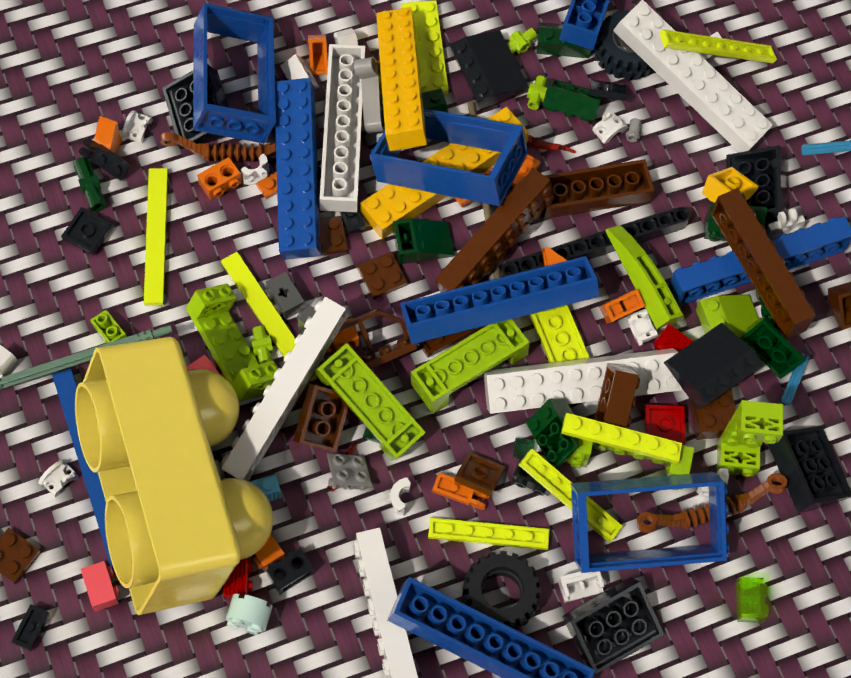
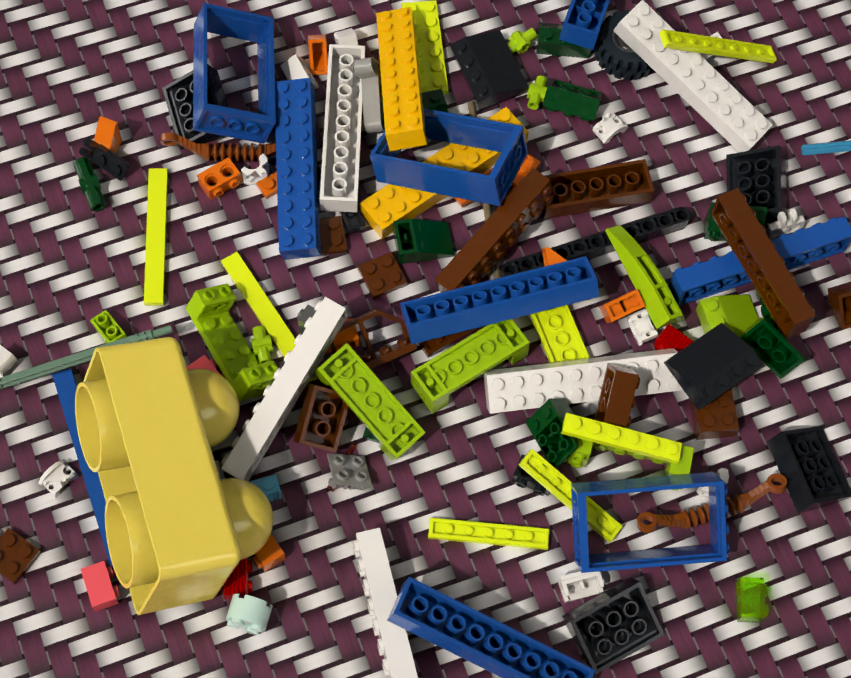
(30, 627): black plate -> none
(87, 231): black plate -> none
(136, 126): white piece -> none
(284, 286): dark grey brick -> none
(293, 575): black brick -> none
(400, 487): white piece -> none
(450, 489): orange hinge -> none
(479, 473): reddish brown plate -> none
(510, 567): black tyre -> none
(522, 446): clear green tile -> none
(547, 146): clear red animal -> none
(608, 90): black plate -> none
(633, 132): light grey pin -> none
(665, 422): red plate -> none
(726, 181): yellow slope -> none
(744, 435): lime plate -> none
(794, 381): dark azure axle -> none

